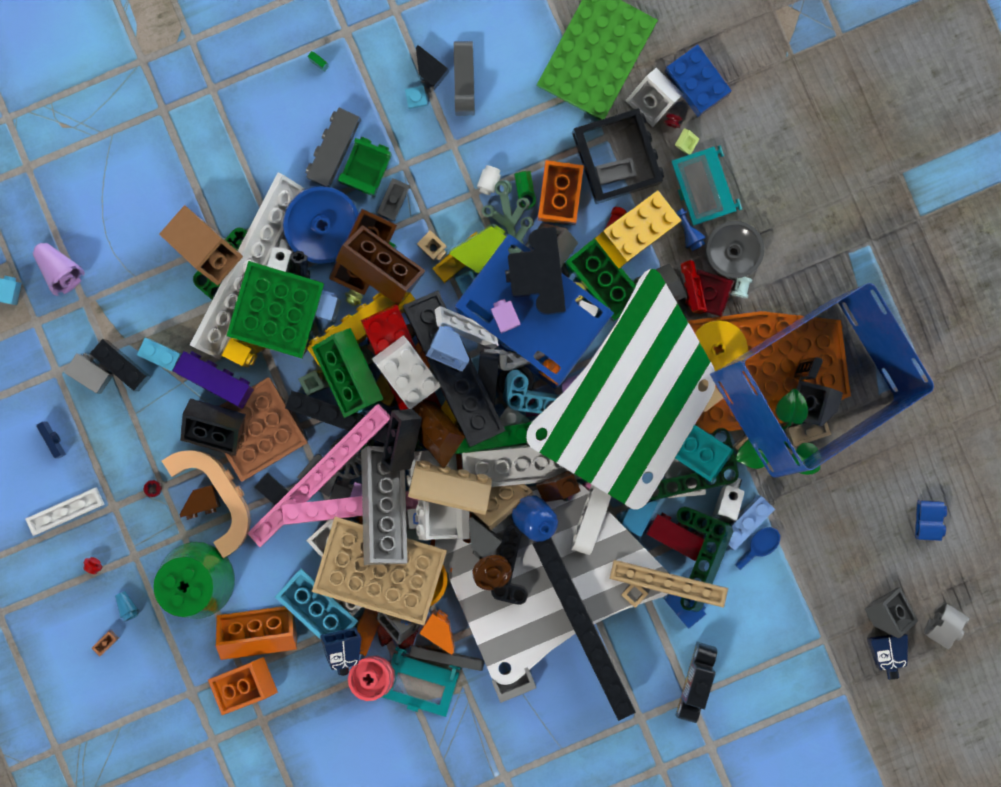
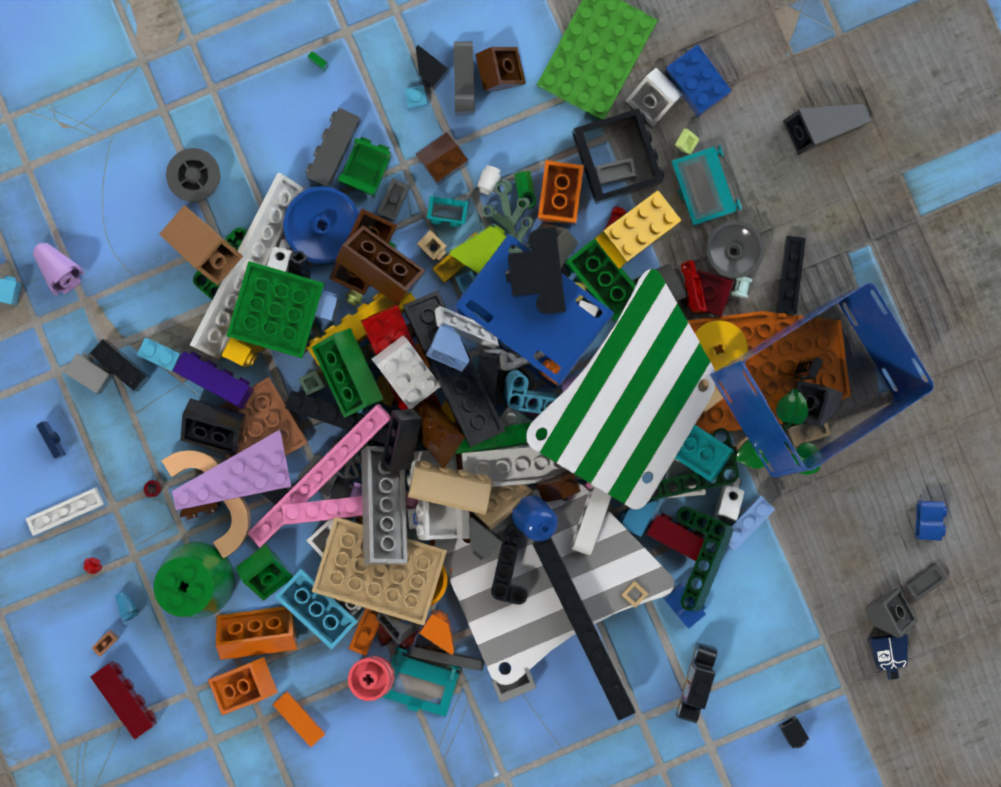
(124, 699): none -> dark red brick
(193, 175): none -> dark grey wheel
(247, 473): none -> lavender wing
(264, 572): none -> green slope
(299, 719): none -> orange tile
(342, 649): dark blue torso -> none
(442, 158): none -> reddish brown slope
(447, 210): none -> window
(491, 572): reddish brown tile -> none
(500, 68): none -> reddish brown slope
(505, 315): lavender brick -> none
(669, 583): tan tile -> none
(673, 120): dark red bush -> none
(693, 238): blue piece -> none
(761, 545): blue piece -> none
(791, 275): none -> black plate
(794, 732): none -> black brick
(820, 125): none -> slope
(925, 582): none -> dark grey tile
(946, 625): light grey brick -> none

